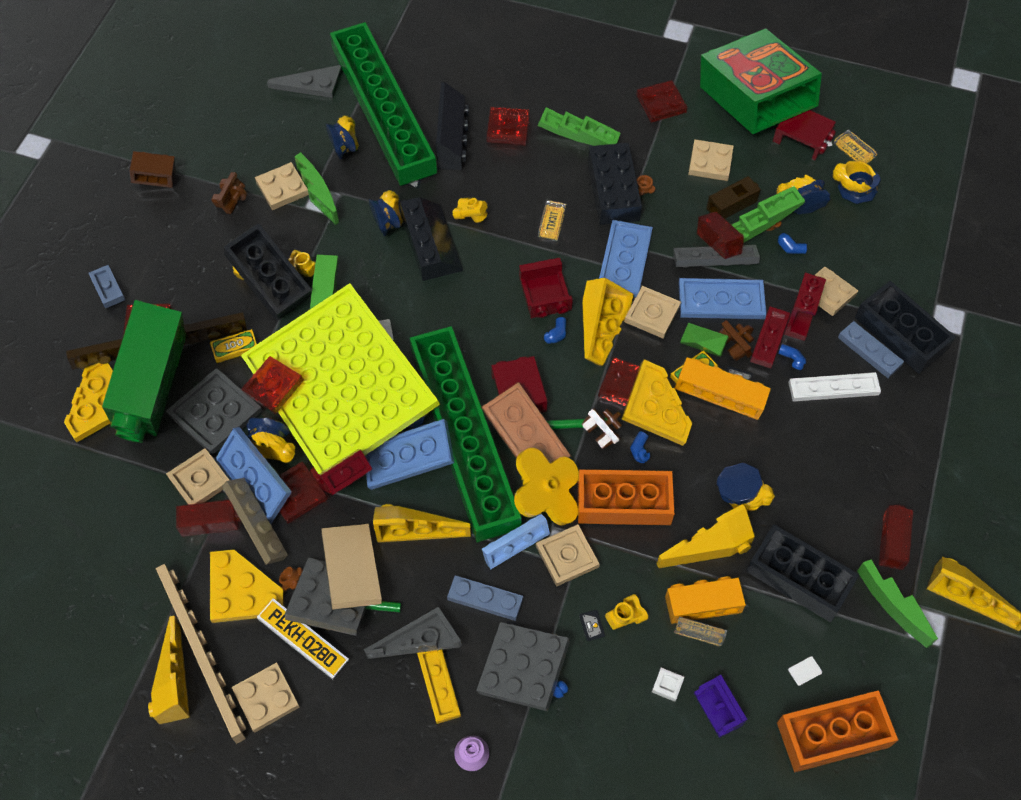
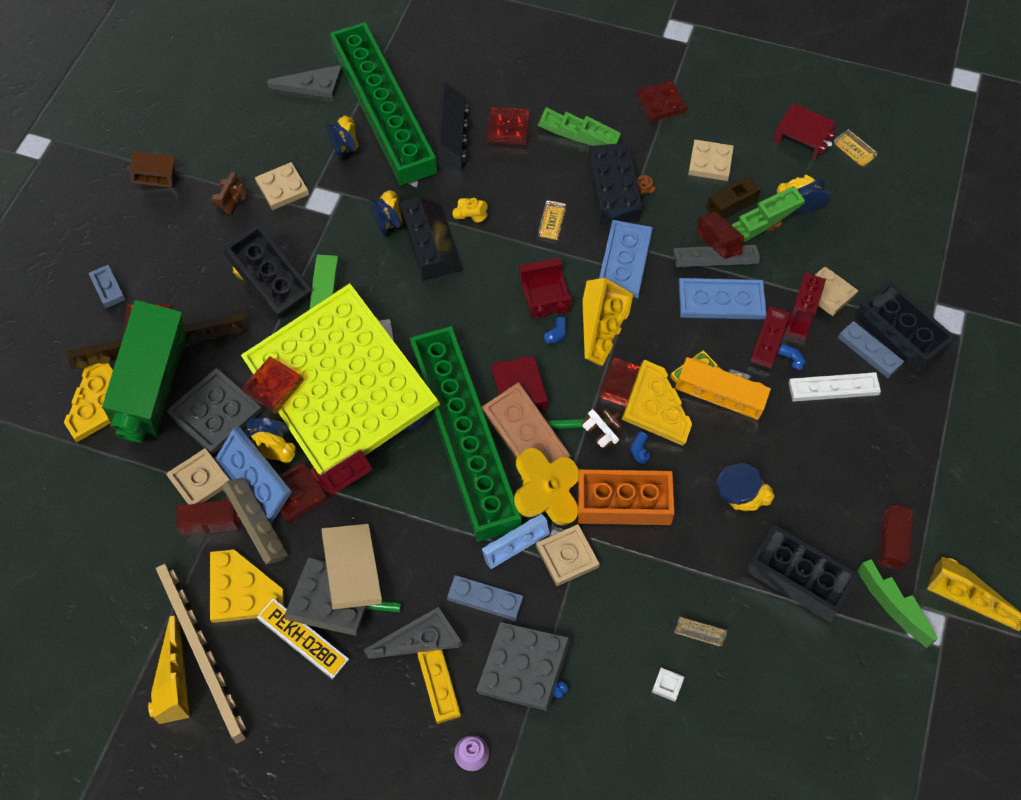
(233, 345): yellow tile -> none
(265, 697): tan plate -> none
(290, 578): dark orange plate -> none
(302, 263): yellow plate -> none
(317, 189): bright green slope -> none
(405, 524): yellow wedge -> none
(410, 454): medium blue tile -> none
(592, 625): black sticker -> none
(626, 613): yellow plate -> none
(652, 312): tan plate -> none
(704, 339): bright green slope -> none
(705, 599): light orange brick -> none
(720, 706): dark purple hinge -> none
(725, 538): yellow wedge -> none
(741, 347): reddish brown hips -> none
(760, 80): green brick -> none
(790, 246): blue arm -> none
(805, 671): white sticker -> none
(837, 731): orange brick -> none
(857, 181): piece -> none

